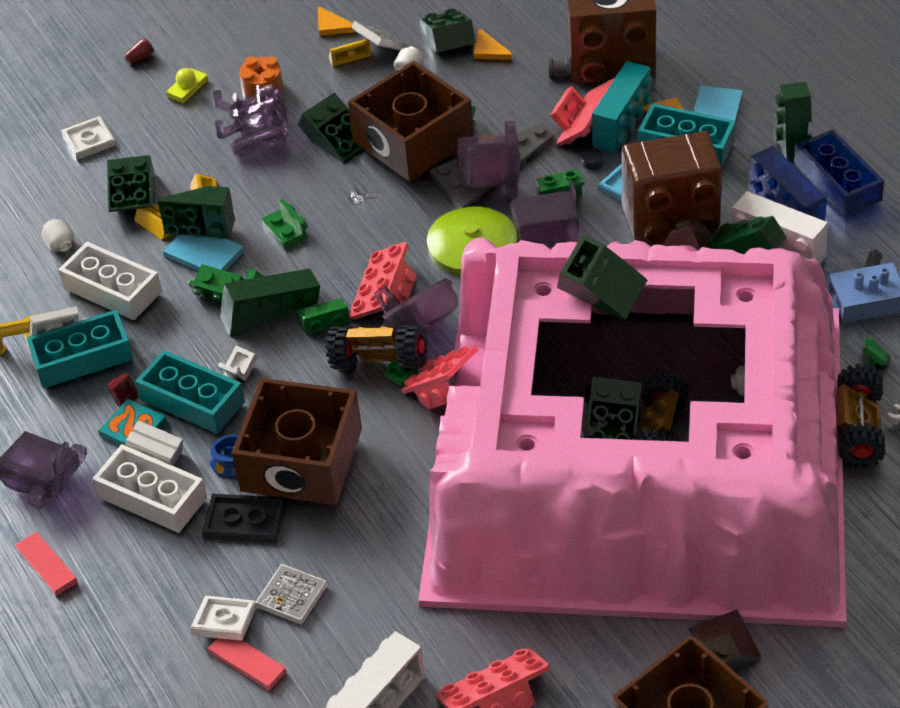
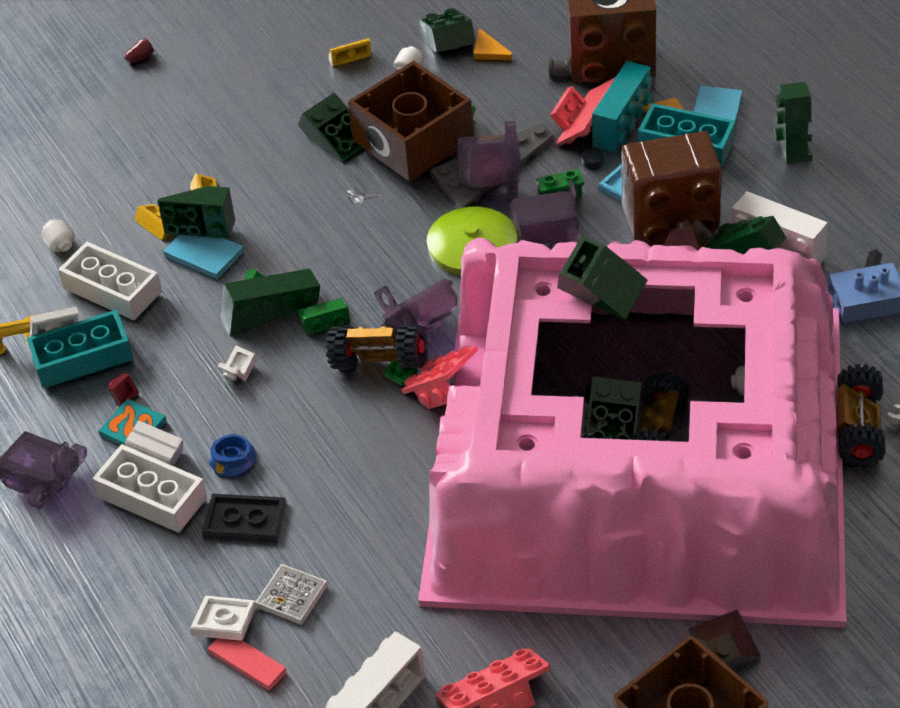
(46, 564): coral tile -> none
(88, 138): white tile -> none
(130, 183): dark green slope -> none
(186, 84): neon yellow tile -> none
(190, 391): teal brick -> none
(211, 282): green bracket -> none
(259, 72): orange brick -> none
(259, 119): clear purple piece -> none
(286, 225): green bracket -> none
(297, 441): reddish brown brick -> none
(332, 24): light orange tile -> none
(378, 36): white tile -> none
(388, 269): coral bracket -> none
(783, 183): clear blue brick -> none
(839, 172): clear blue brick -> none
(875, 353): green piece -> none

